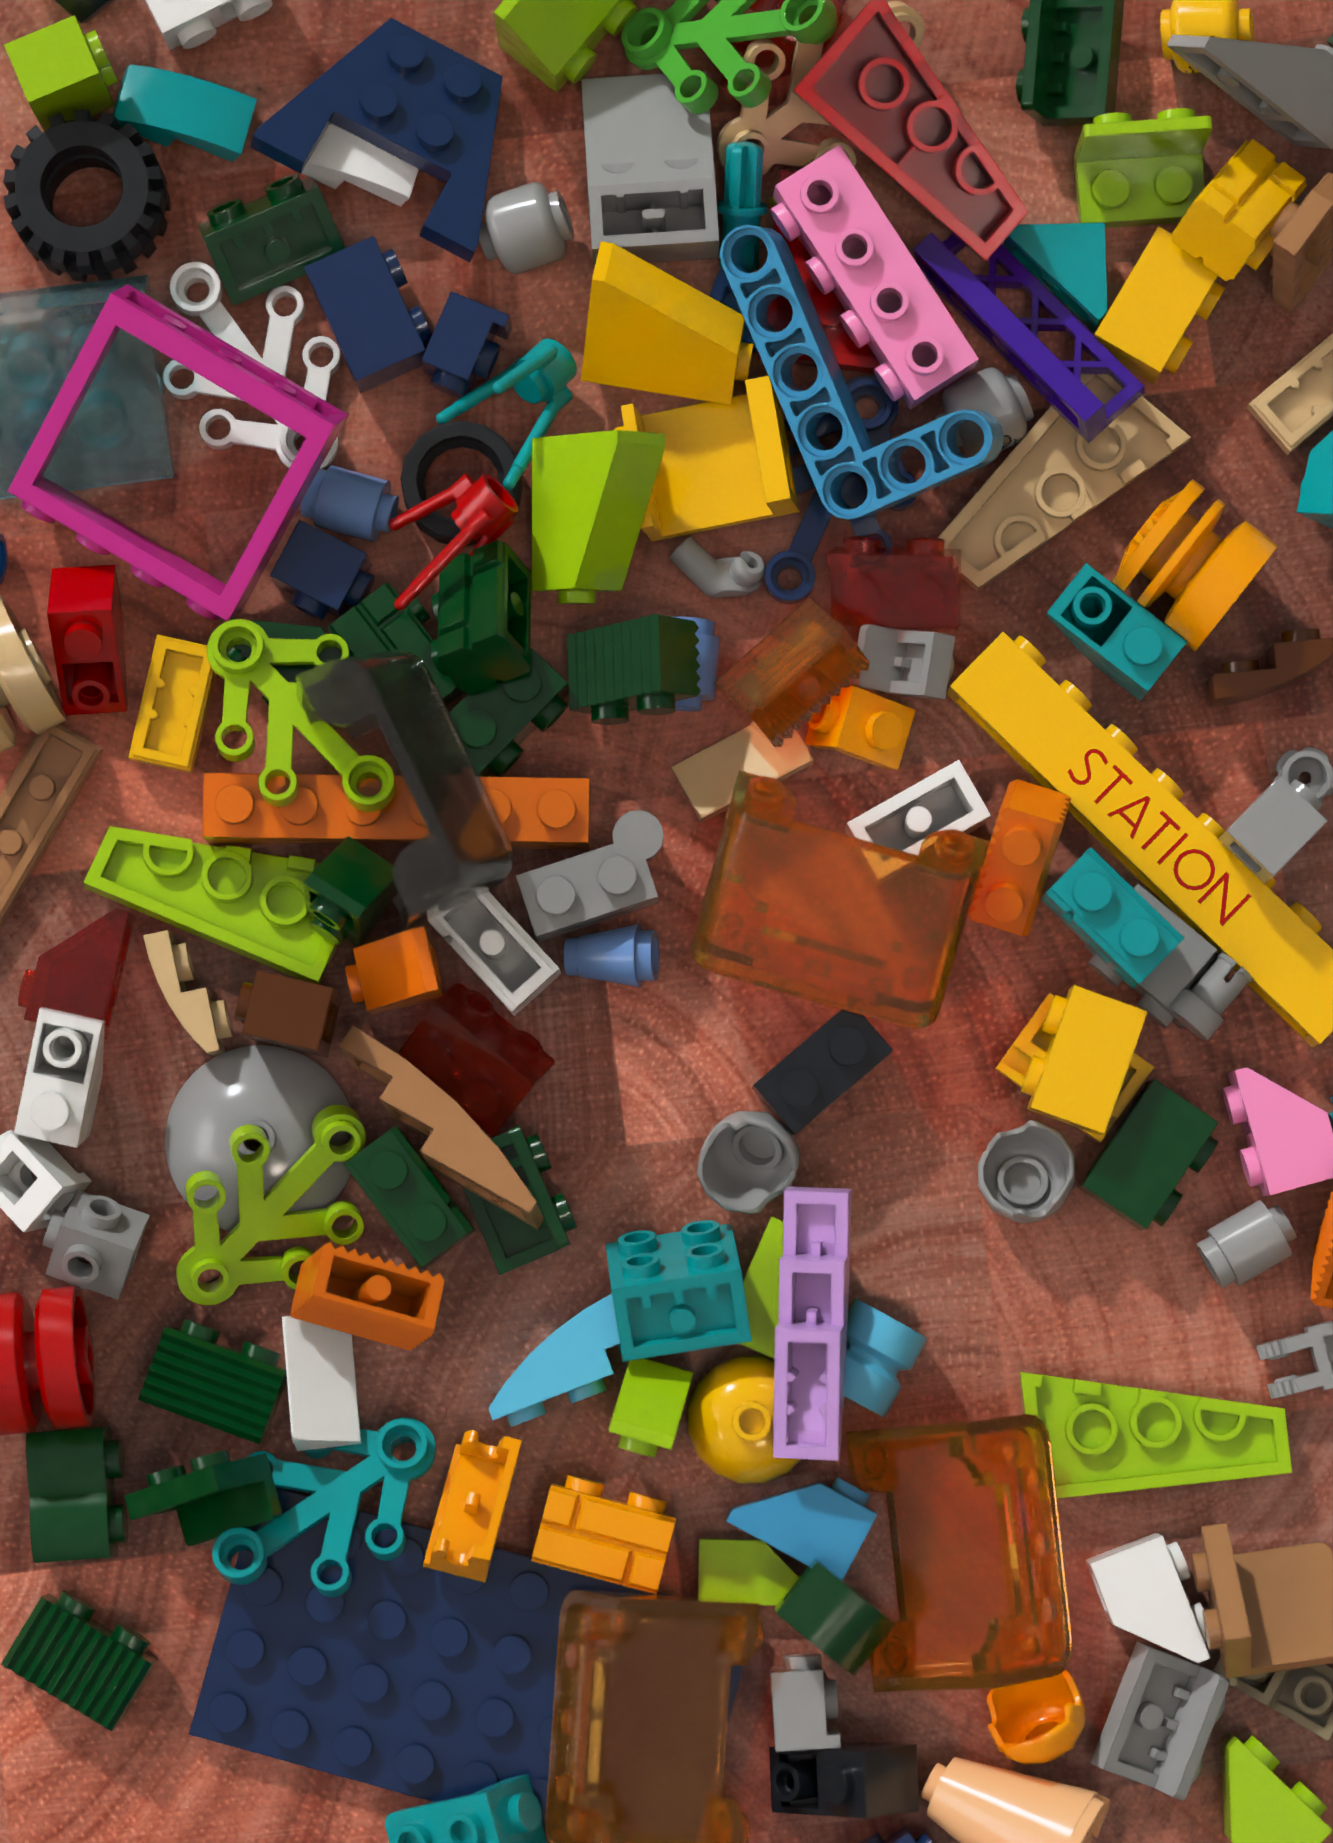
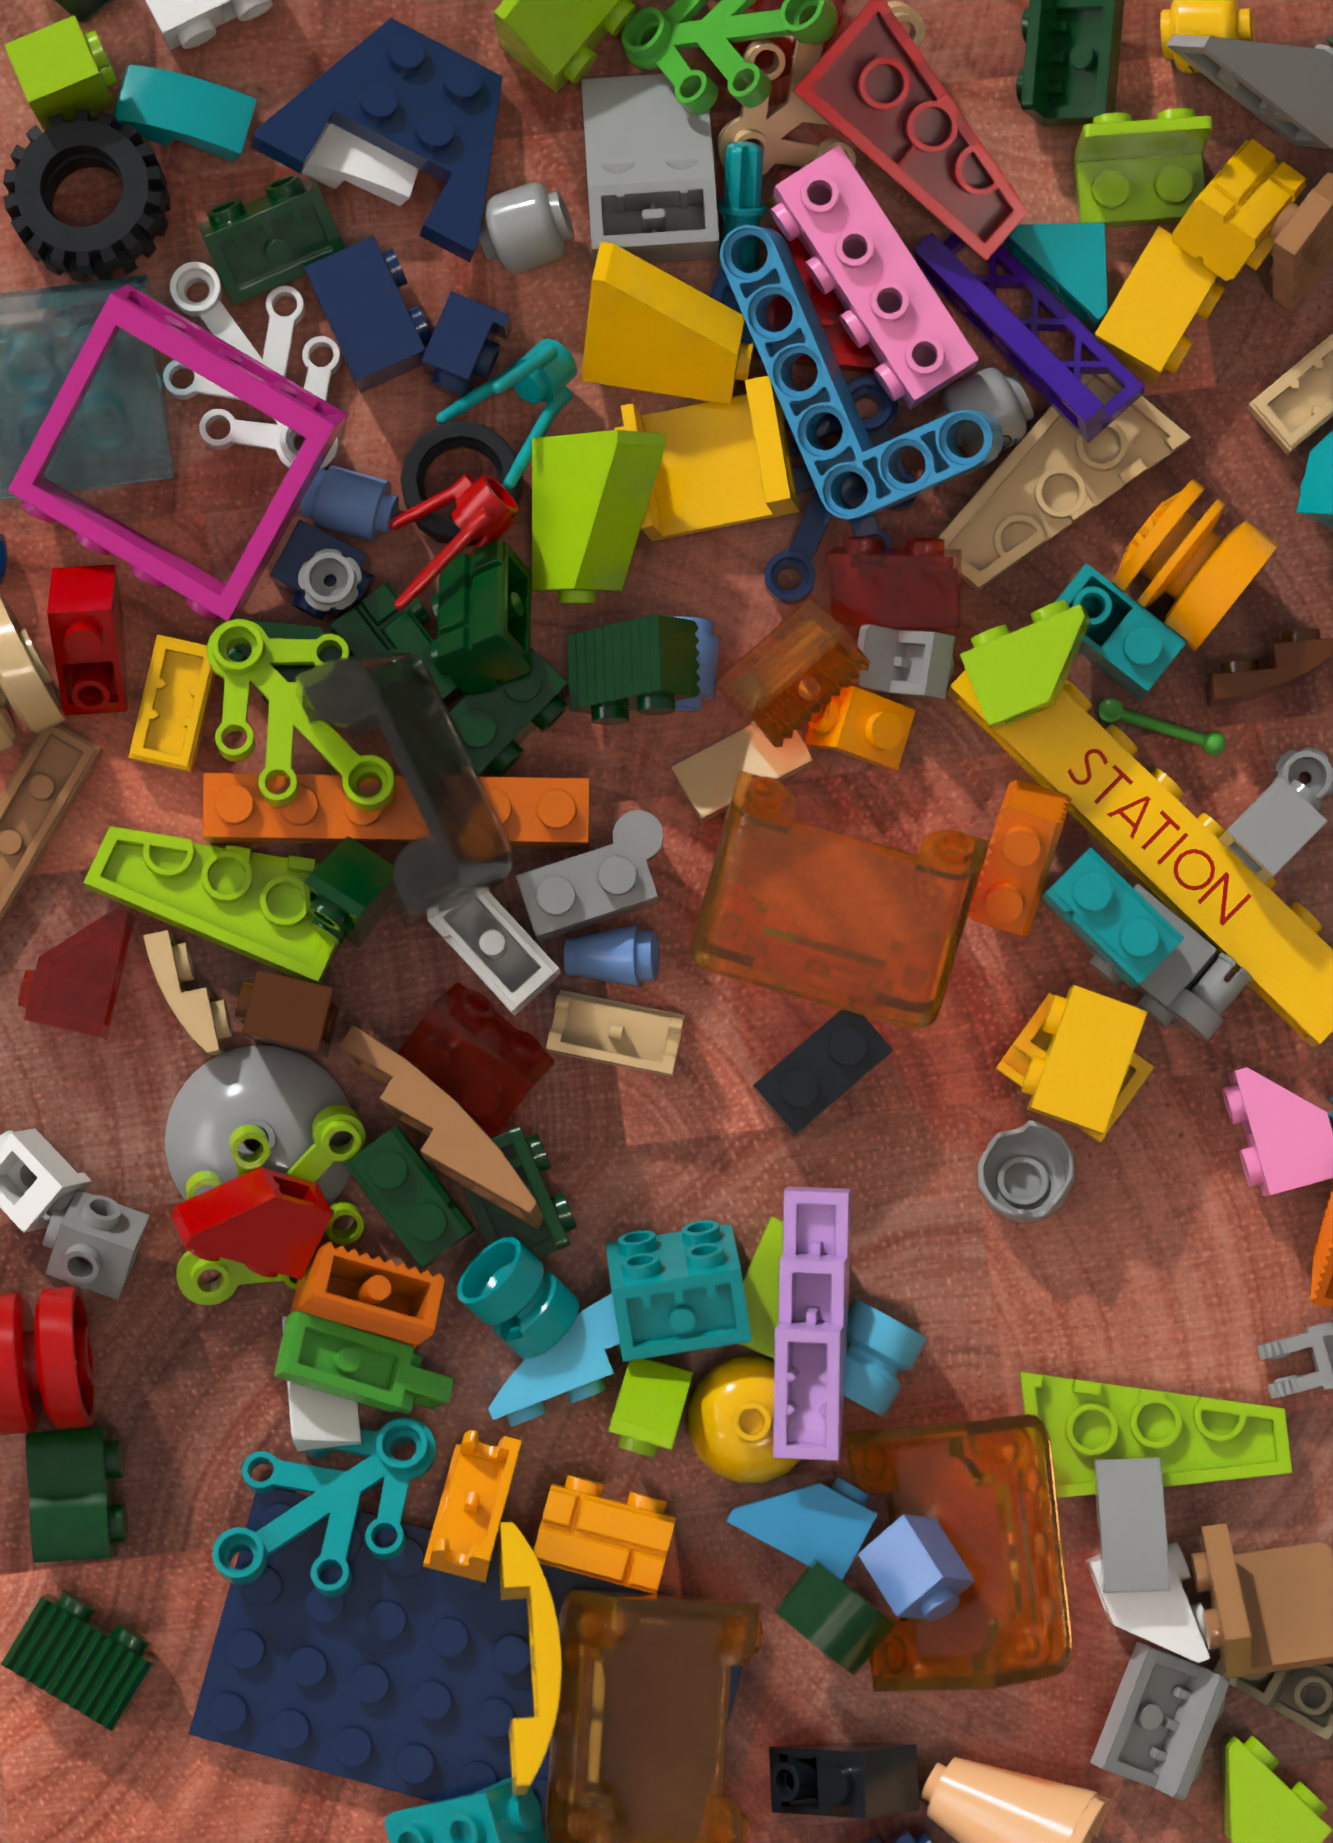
(62, 1078): white slope -> none
(212, 1497): dark green bracket -> none
(215, 1382): dark green brick -> none
(256, 1220): none -> red slope
(327, 563): none -> light grey plate
(357, 1366): none -> bright green hinge
(395, 972): orange slope -> none
(516, 1296): none -> teal wheel
(524, 1579): none -> yellow slope
(615, 1033): none -> tan hinge
(719, 576): light grey arm -> none
(742, 1571): lime tile -> none
(748, 1161): light grey hair -> none
(803, 1704): light grey brick -> none
(917, 1568): none -> medium blue brick
(932, 805): white brick -> none
(1025, 668): none -> lime slope
(1037, 1718): light orange hair -> none
(1112, 711): none -> bright green hinge
(1131, 1525): none -> light grey slope
(1149, 1156): dark green brick -> none
(1246, 1244): light grey brick -> none

